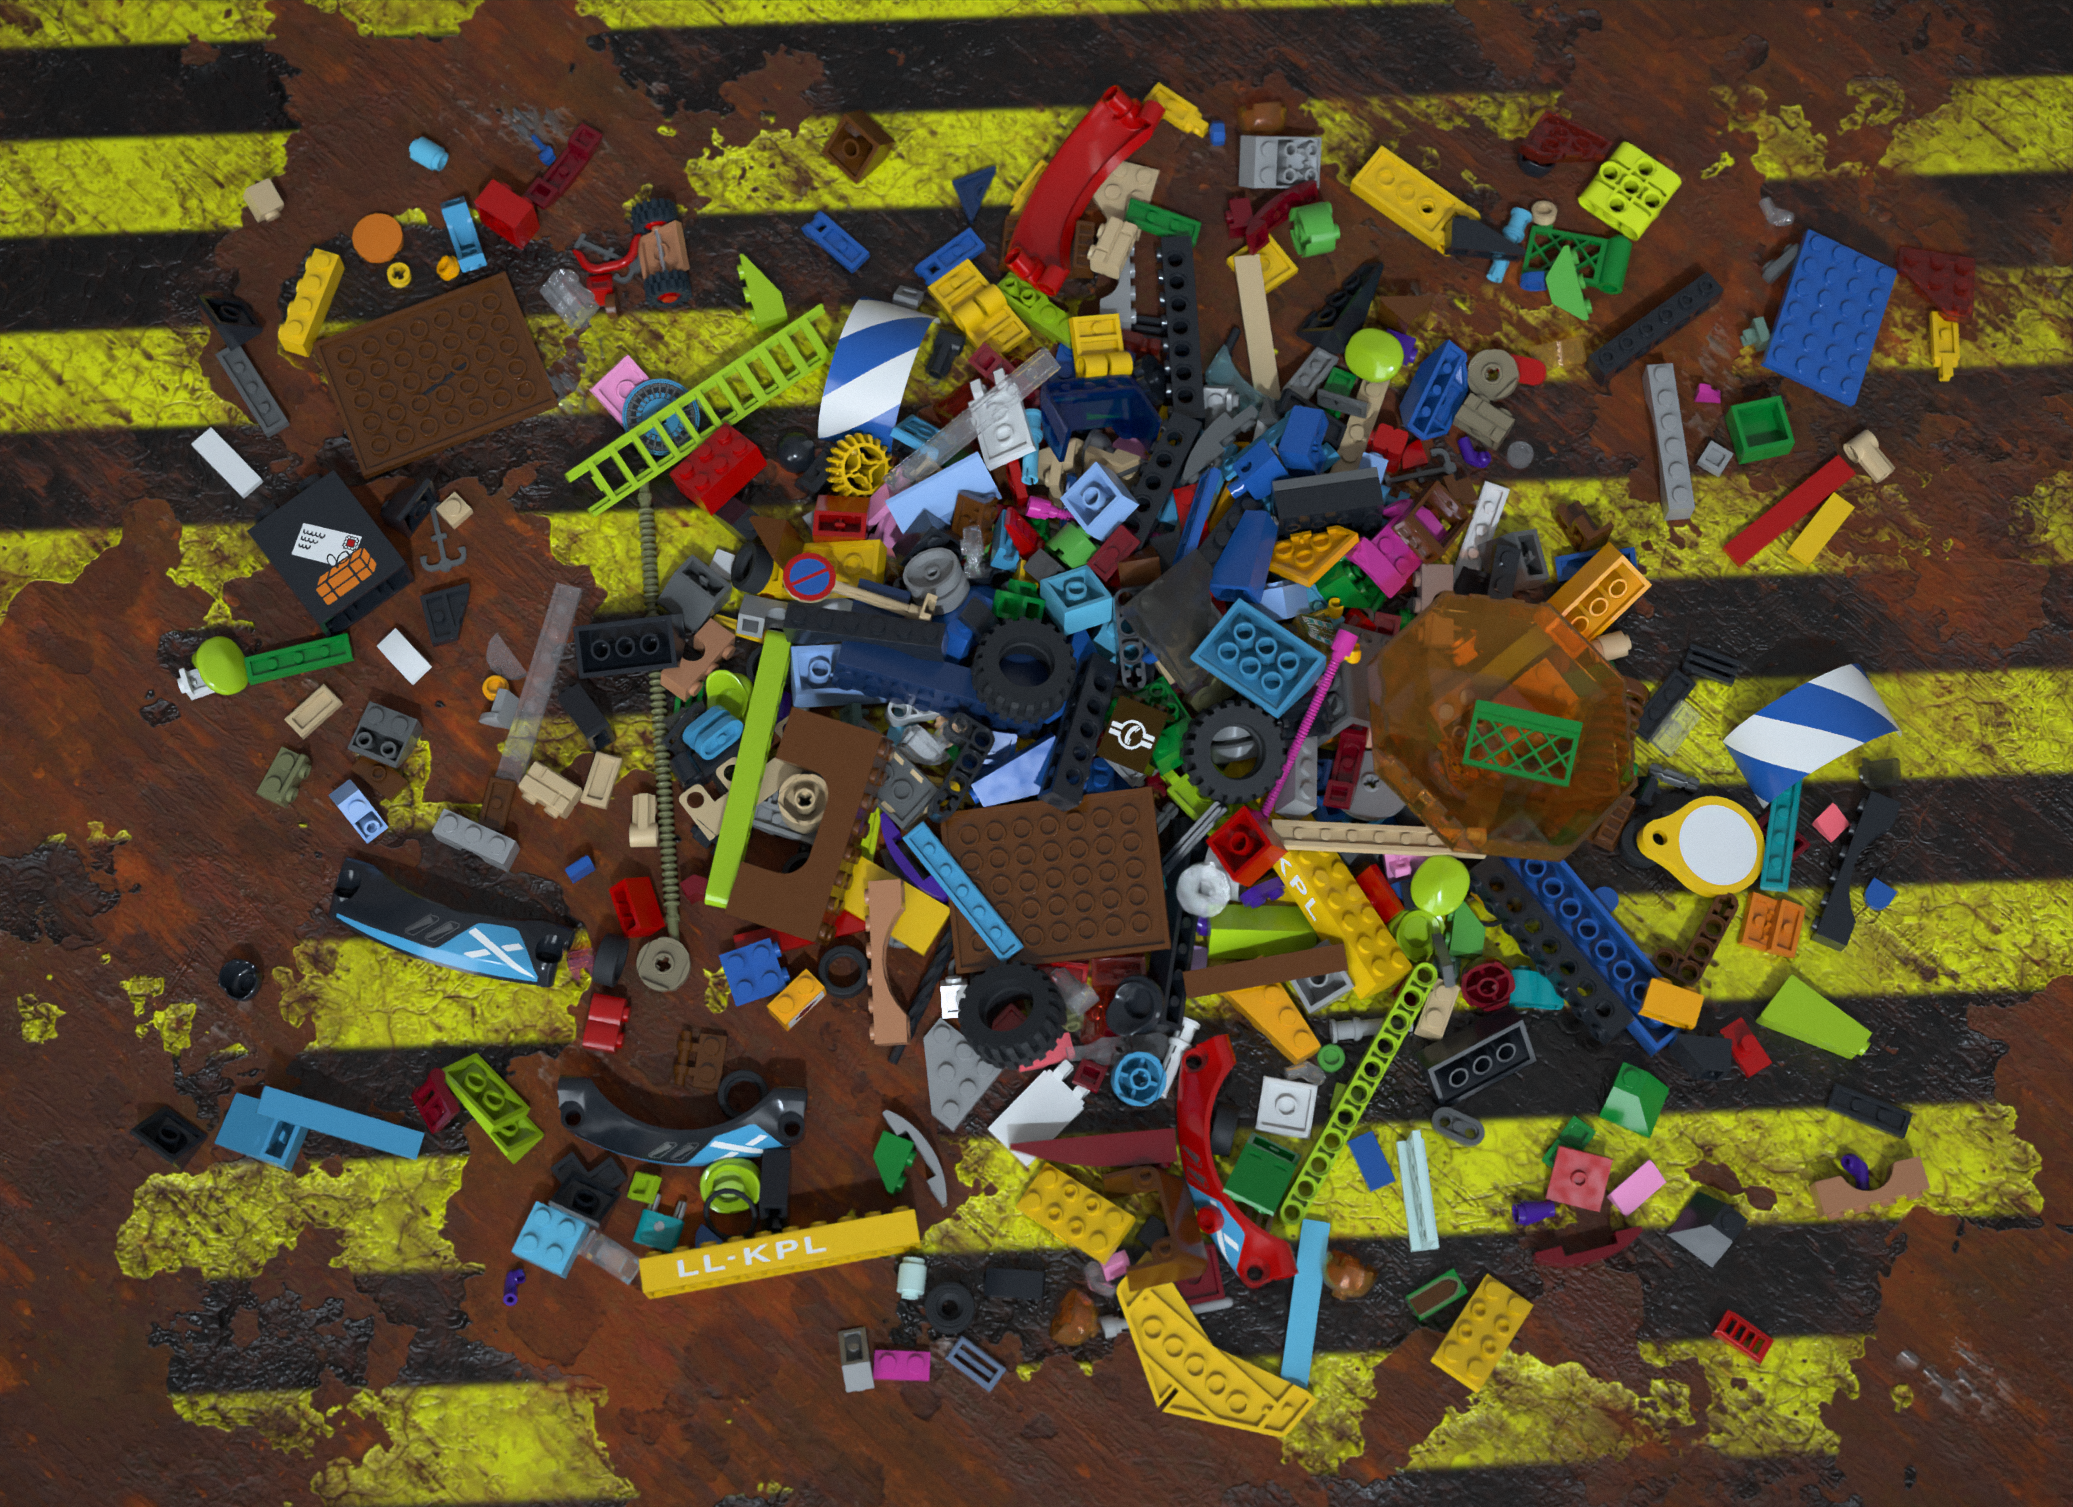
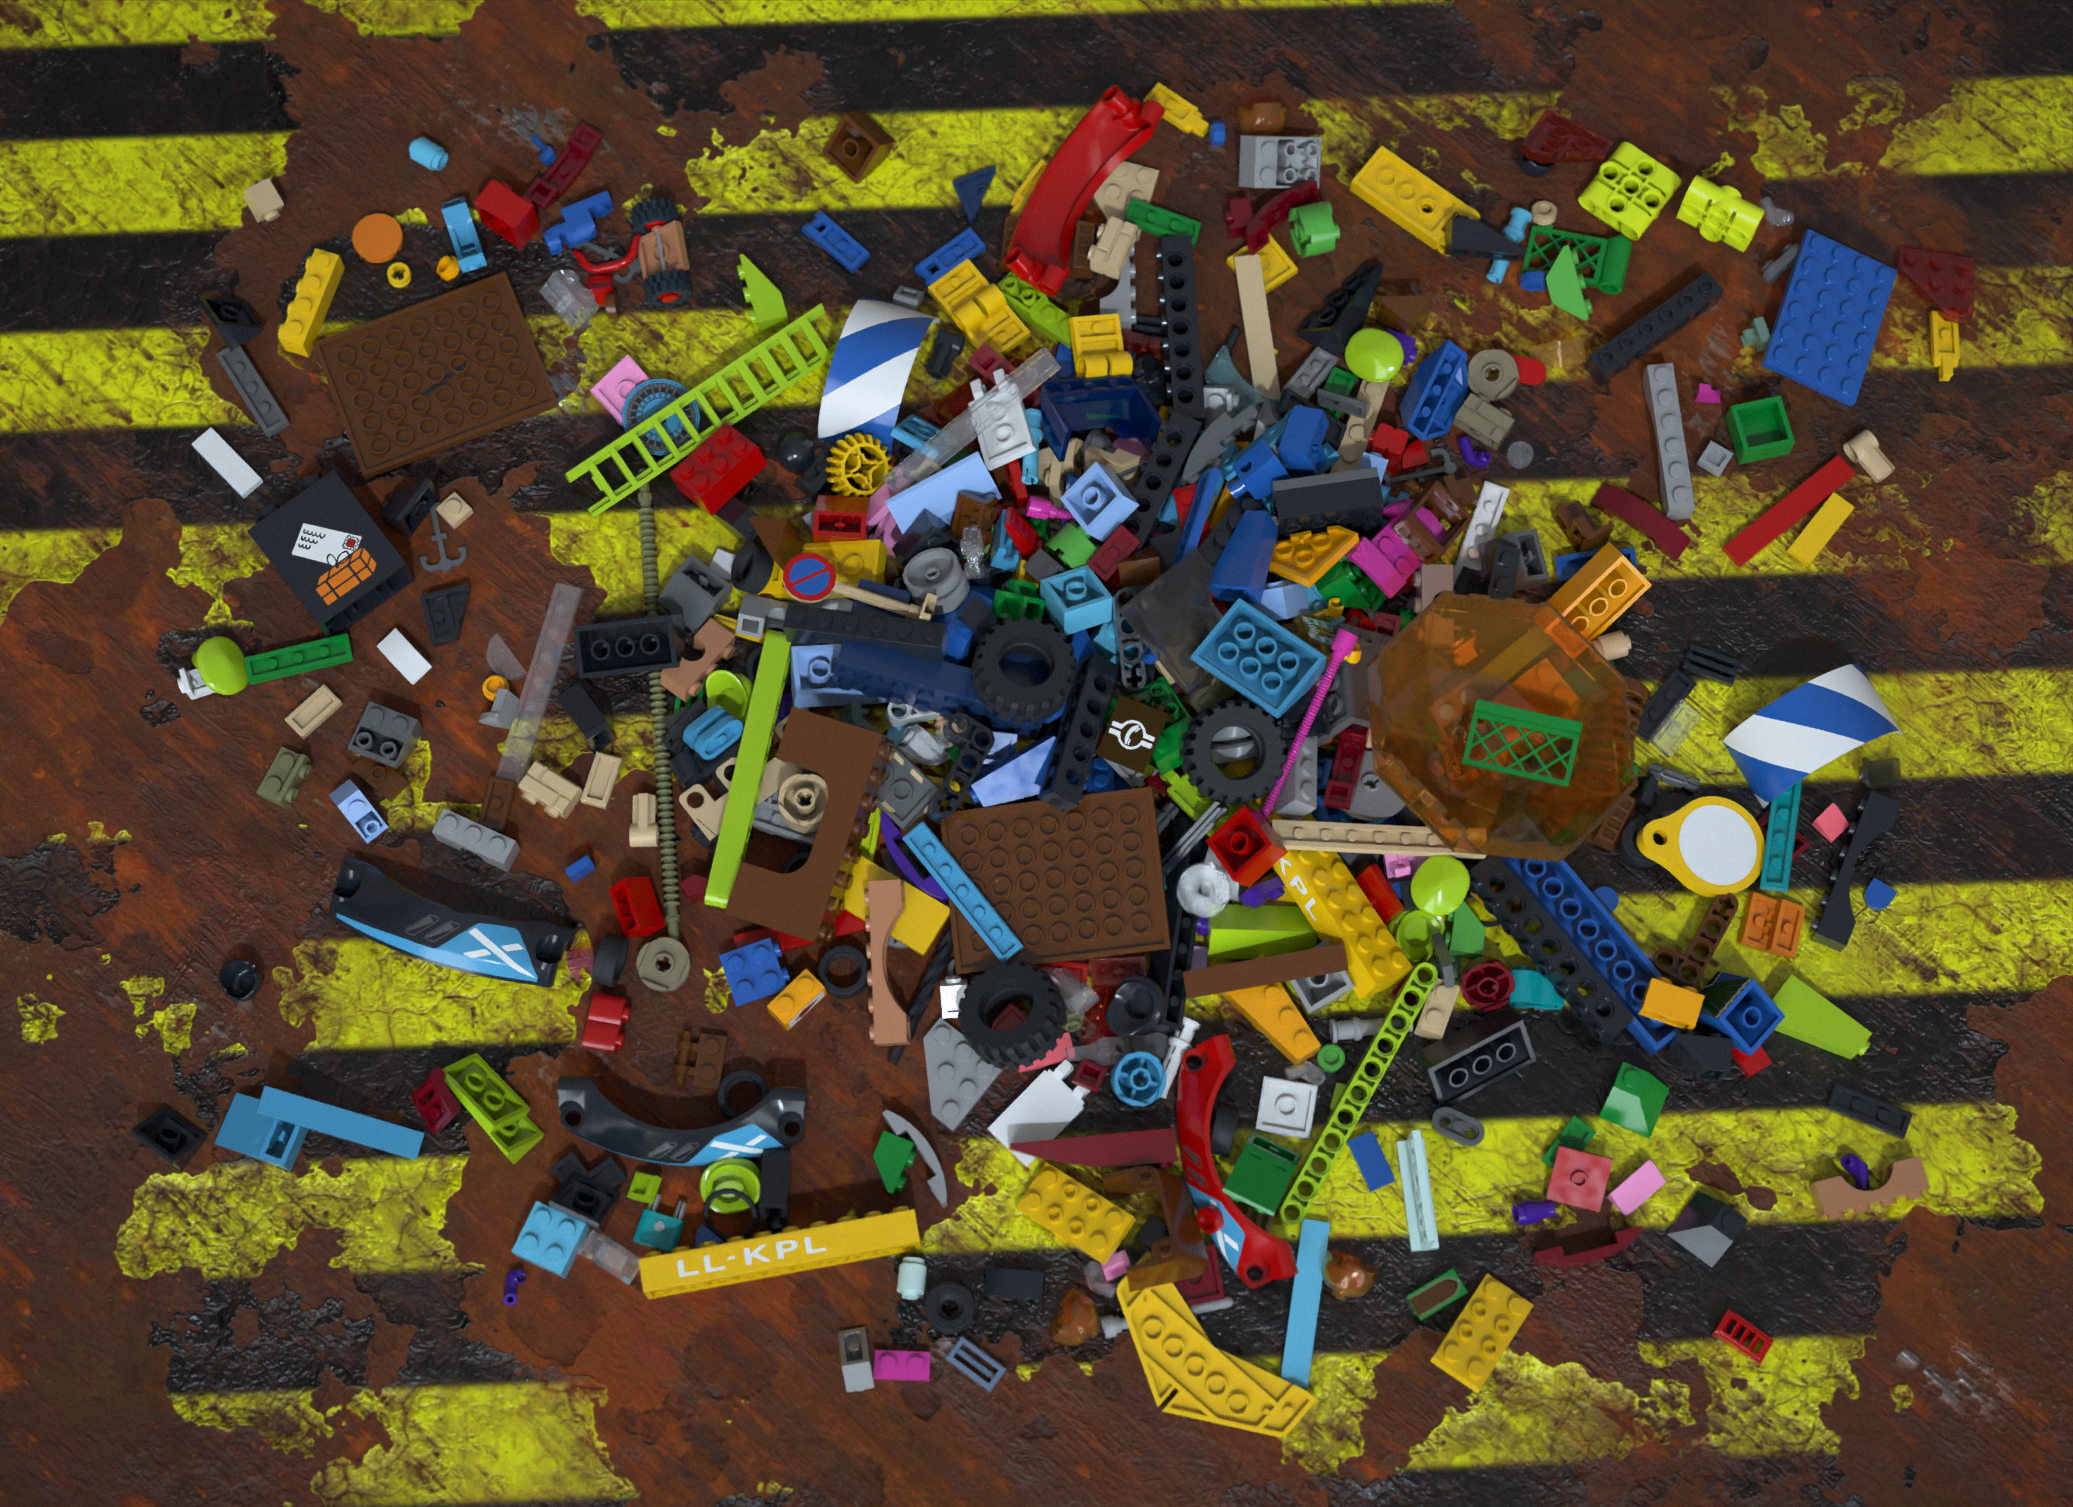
(578, 223): none -> blue plate
(1643, 518): none -> dark red slope
(1720, 213): none -> neon yellow connector
(1738, 1011): none -> blue slope

